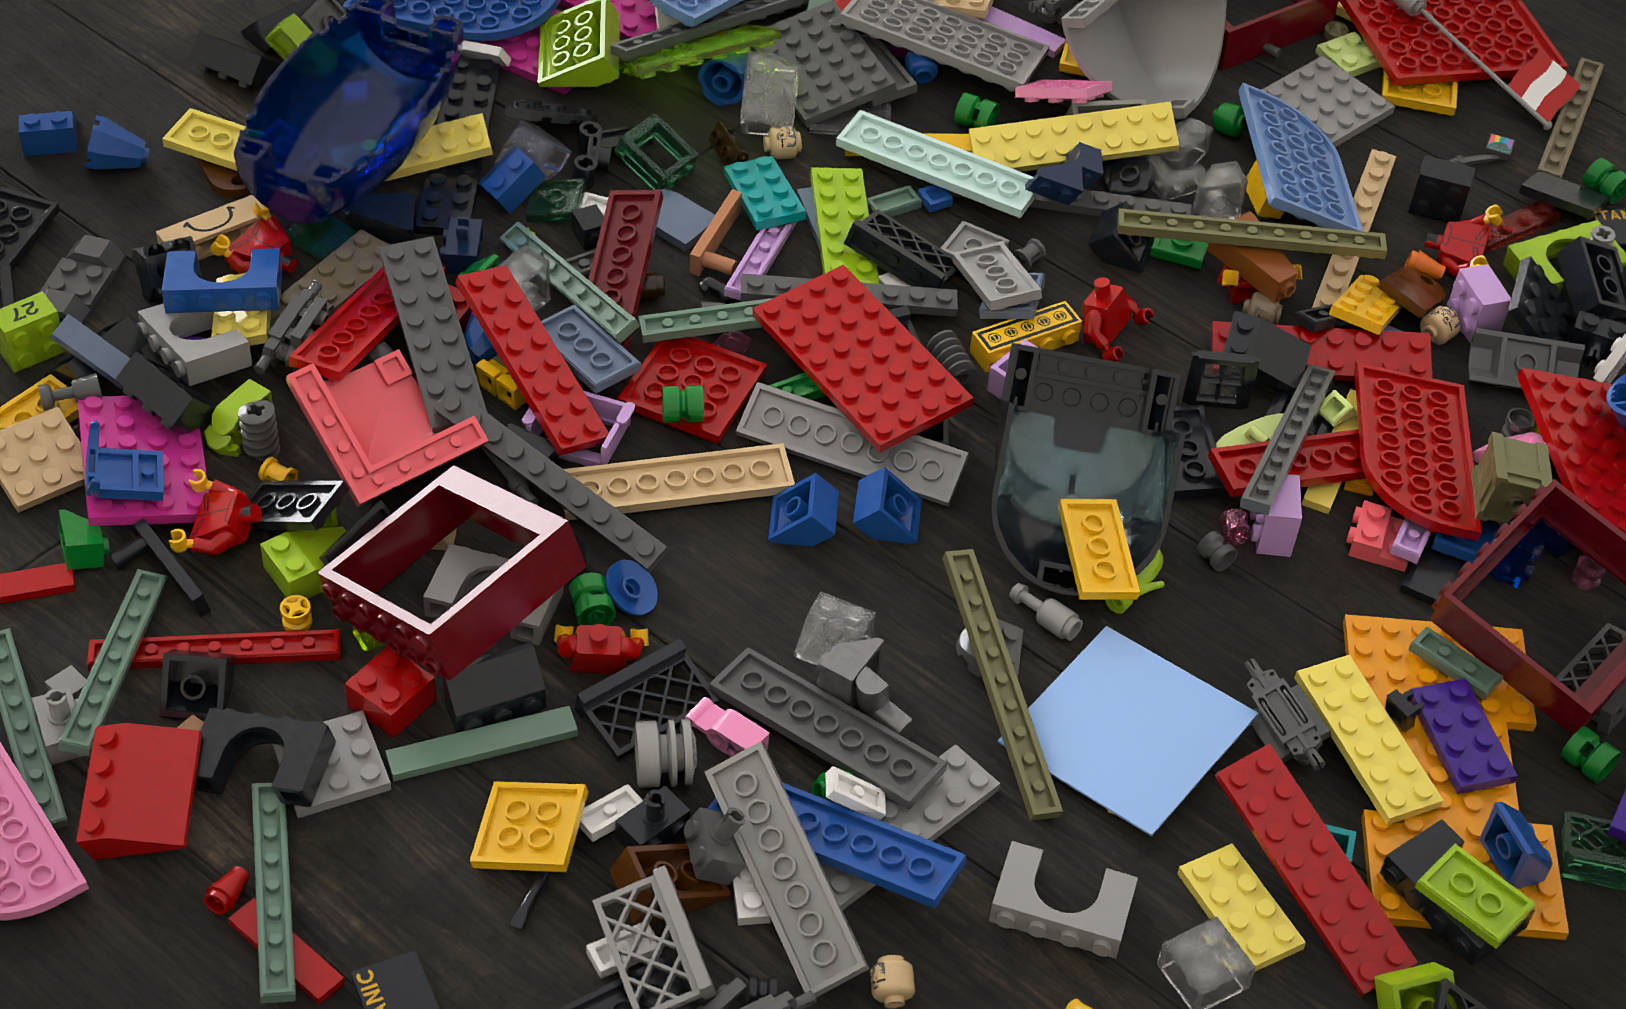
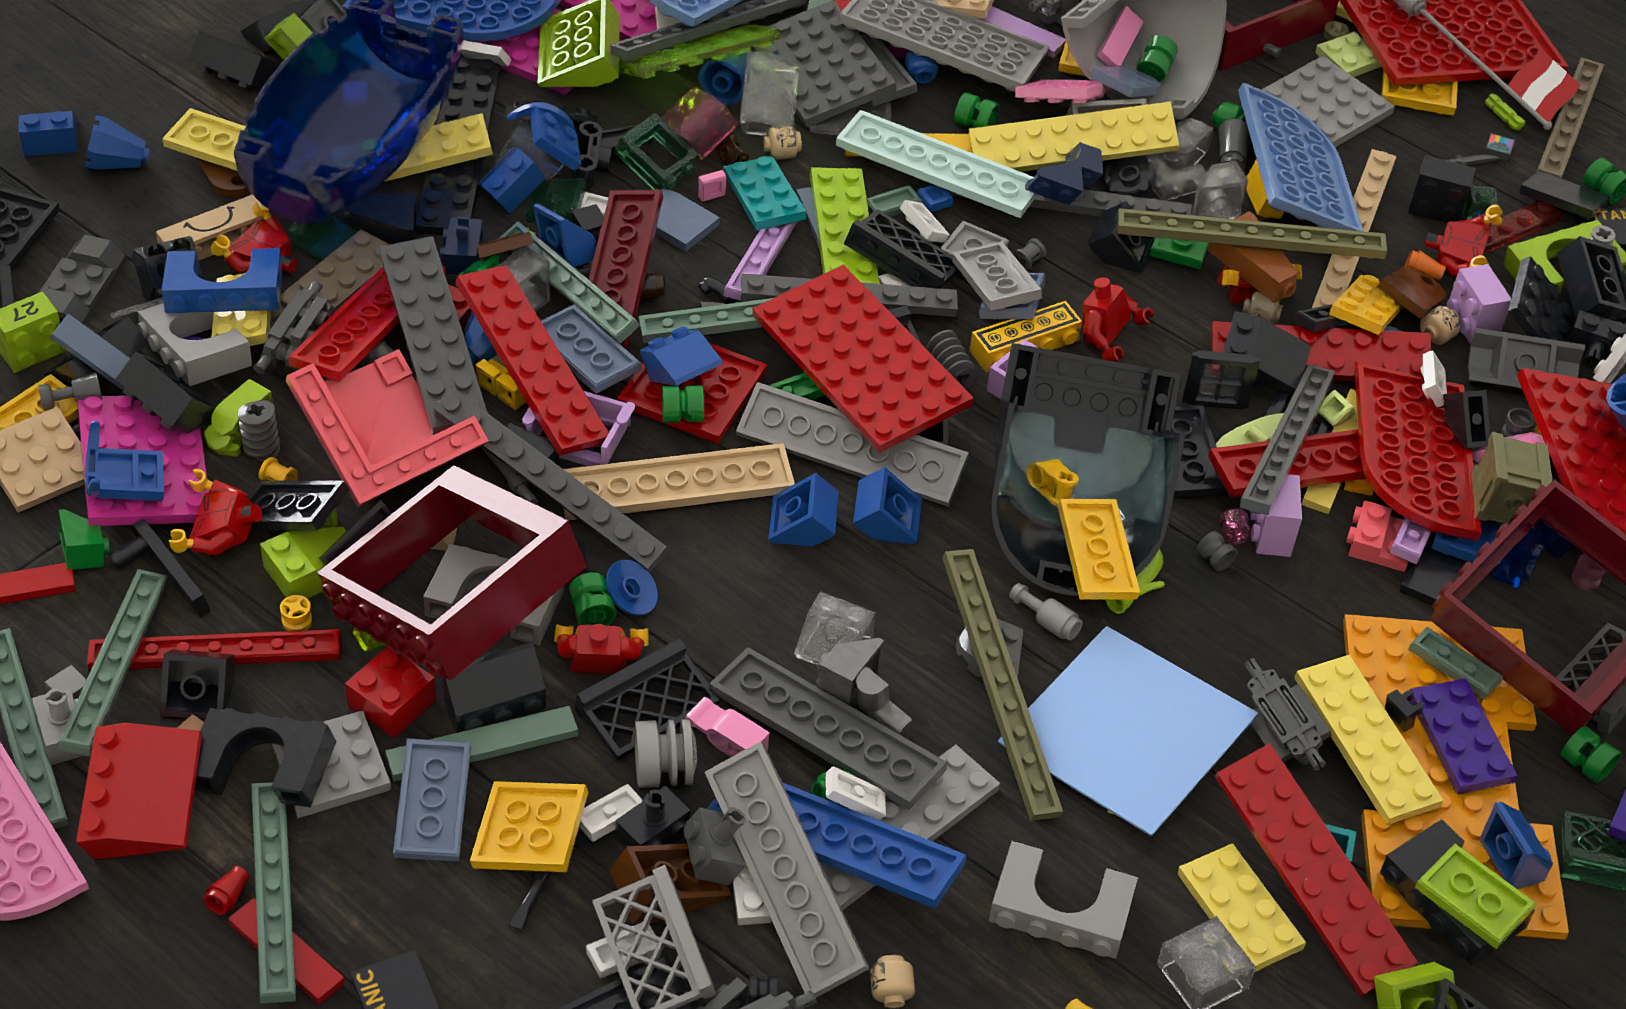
(136, 308): none -> clear piece
(432, 800): none -> sand blue tile
(504, 244): none -> reddish brown tile
(552, 132): none -> blue piece
(564, 237): none -> blue slope
(679, 357): none -> blue slope
(700, 121): none -> slope
(703, 253): nougat piece -> none
(712, 185): none -> bright pink tile
(734, 341): clear pink tile -> none
(924, 221): none -> white plate
(1052, 480): none -> yellow piece
(1120, 37): none -> bright pink tile
(1126, 80): none -> sand blue tile
(1158, 57): none -> green wheel
(1234, 142): none -> dark grey plant
(1434, 378): none -> white plate
(1468, 417): none -> black slope
(1479, 200): none -> clear green brick
(1505, 112): none -> lime axle

